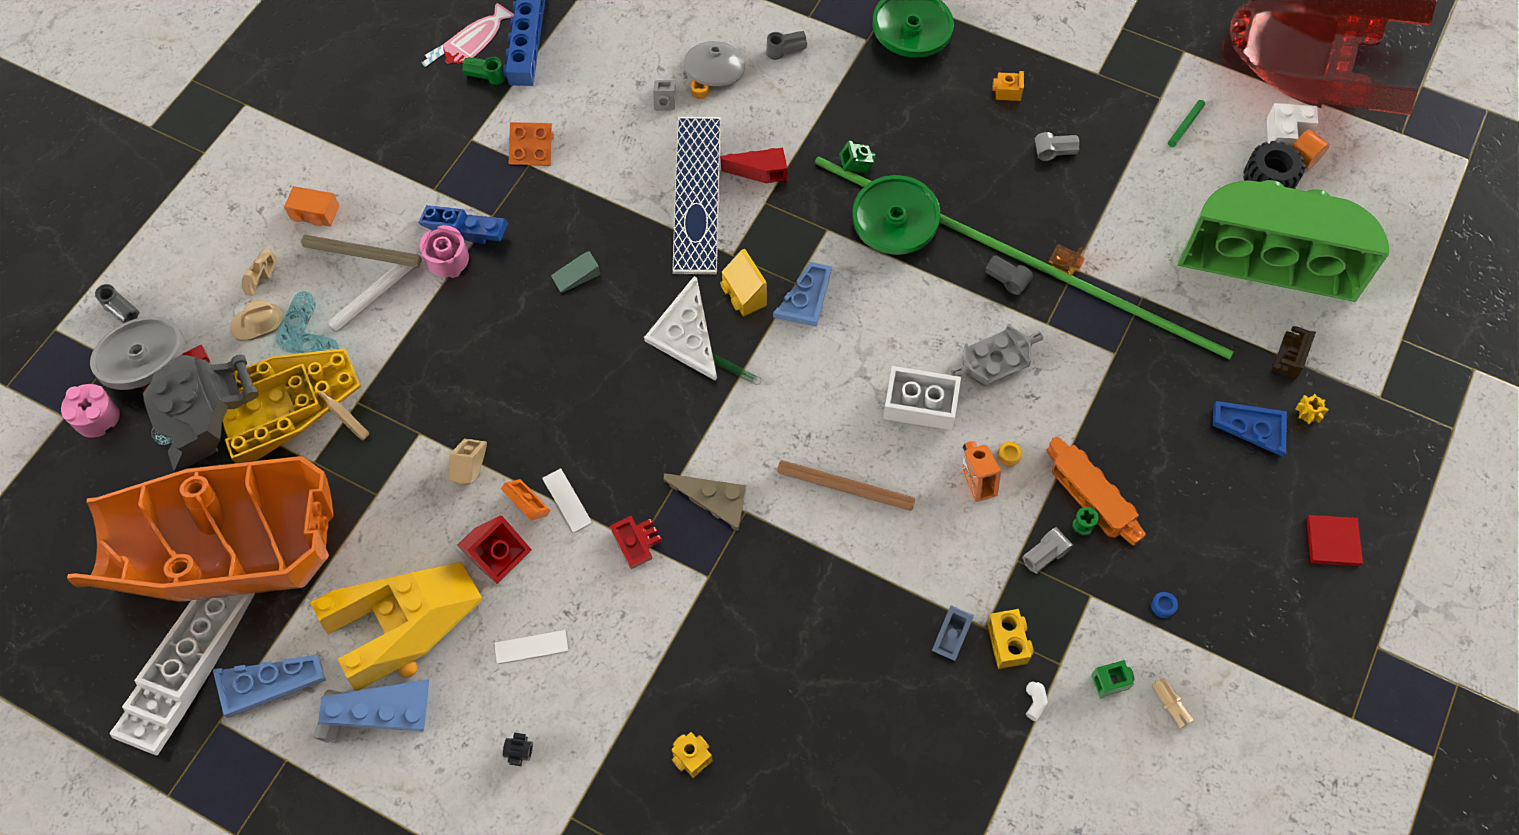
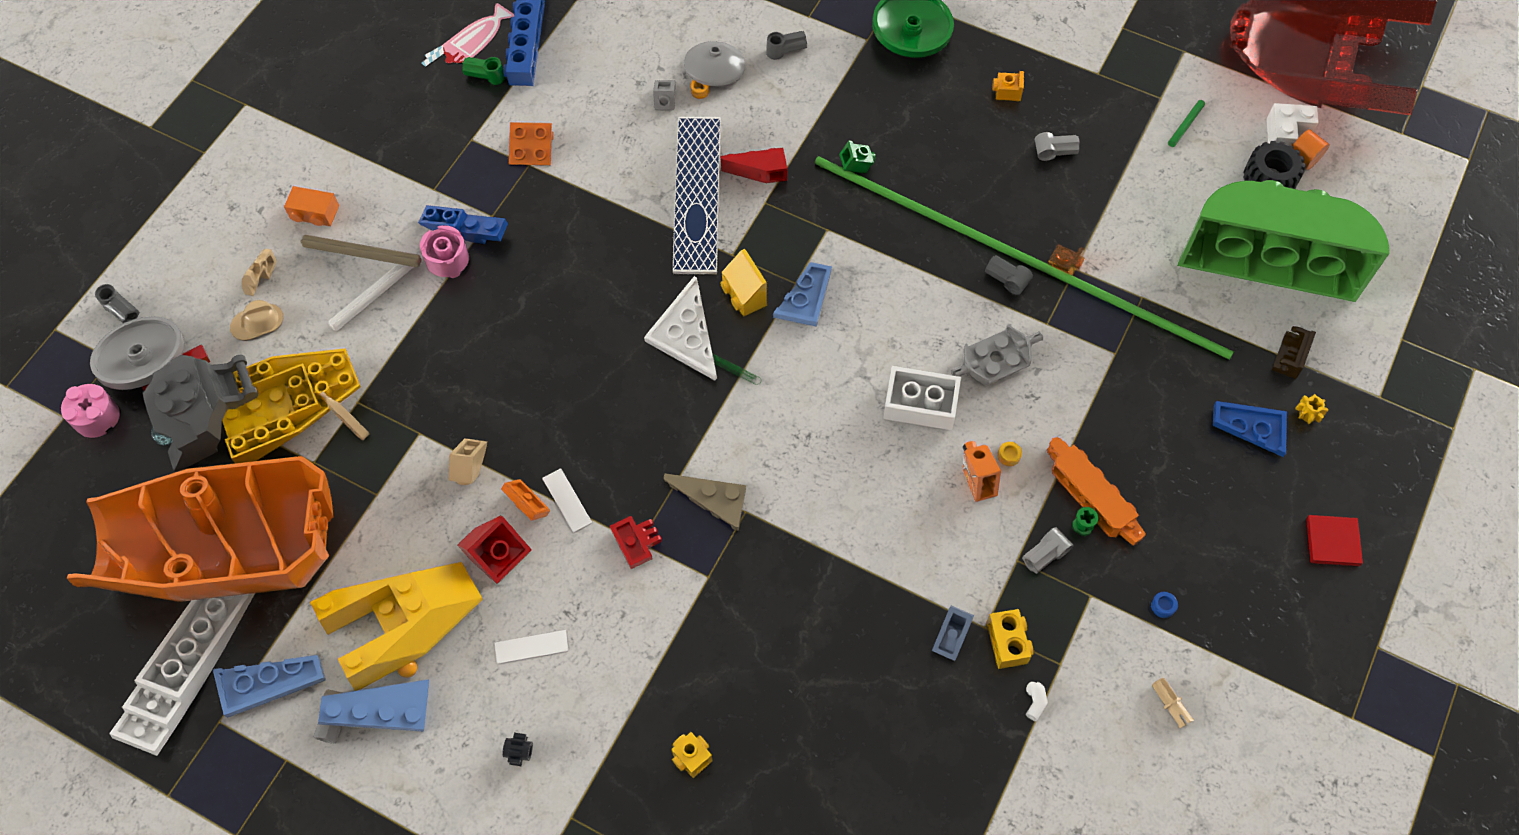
(297, 333): clear light blue beam -> none
(576, 272): sand green slope -> none
(846, 485): medium nougat axle -> none
(896, 214): green dish -> none
(1117, 670): green brick -> none

